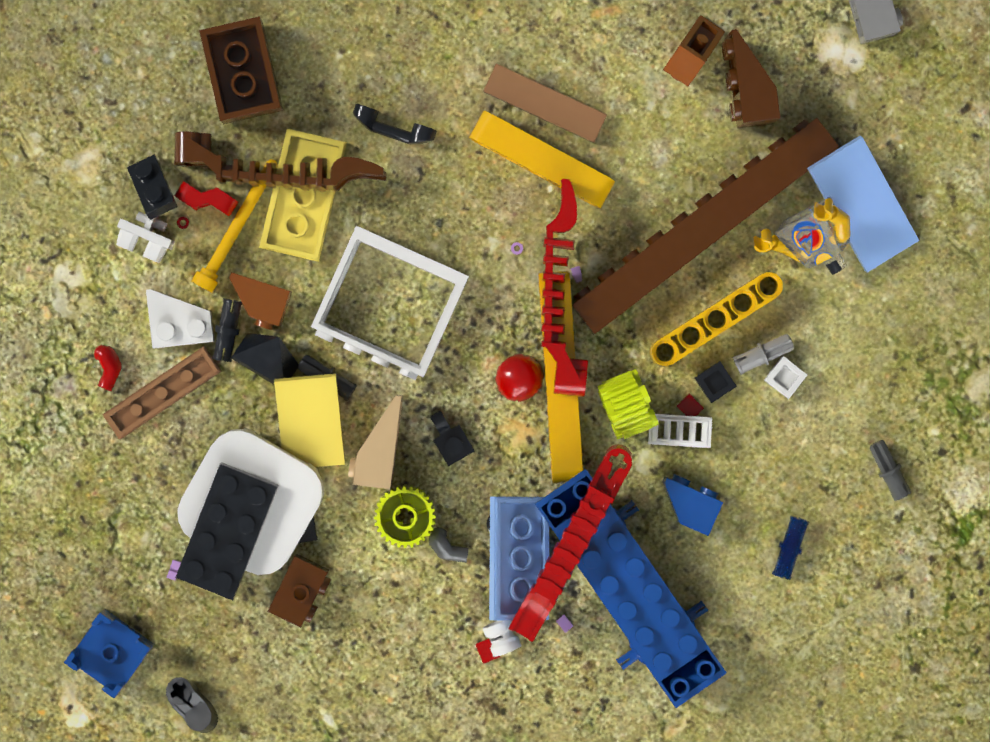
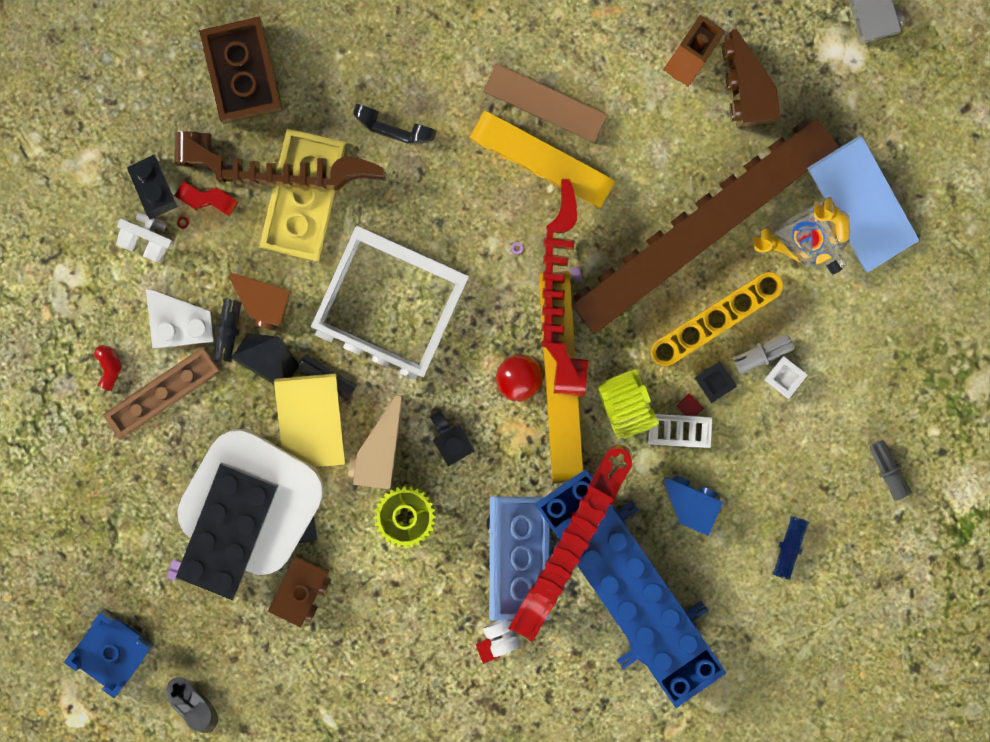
(207, 276): yellow piece -> none
(443, 547): dark grey arm -> none
(564, 623): lavender piece -> none

